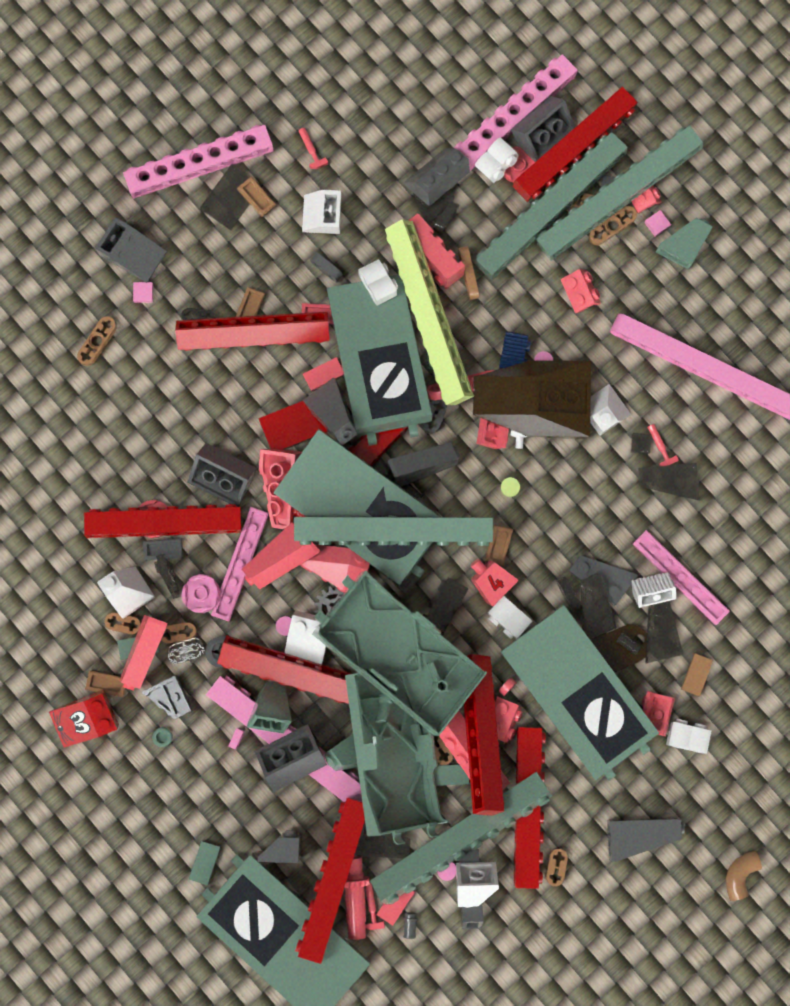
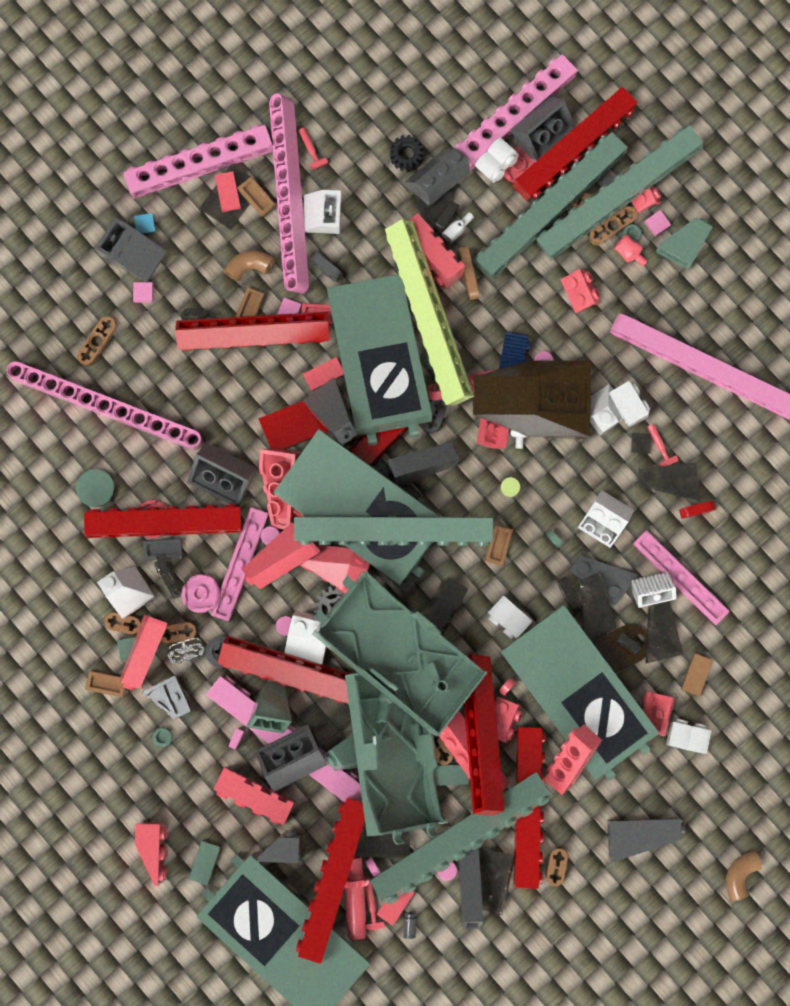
(84, 719): slope -> none
(95, 488): none -> sand green tile
(98, 399): none -> bright pink beam
(145, 223): none -> medium azure tile
(150, 845): none -> coral slope
(227, 191): none -> coral tile
(248, 260): none -> medium nougat cylinder
(254, 795): none -> coral wedge
(269, 534): none -> bright pink tile
(289, 194): none -> bright pink beam
(289, 307): none -> bright pink tile
(372, 867): none -> bright pink tile
(378, 282): white brick -> none
(406, 163): none -> black tyre
(456, 228): none -> white piece
(475, 882): white slope -> none
(491, 581): coral torso -> none
(495, 878): none -> clear smoke wing
(554, 538): none -> sand green tile
(572, 759): none -> coral brick
(606, 519): none -> white slope
(629, 404): none -> white slope
(630, 250): none -> coral piece
(633, 231): none -> sand green tile
(697, 509): none -> red beam

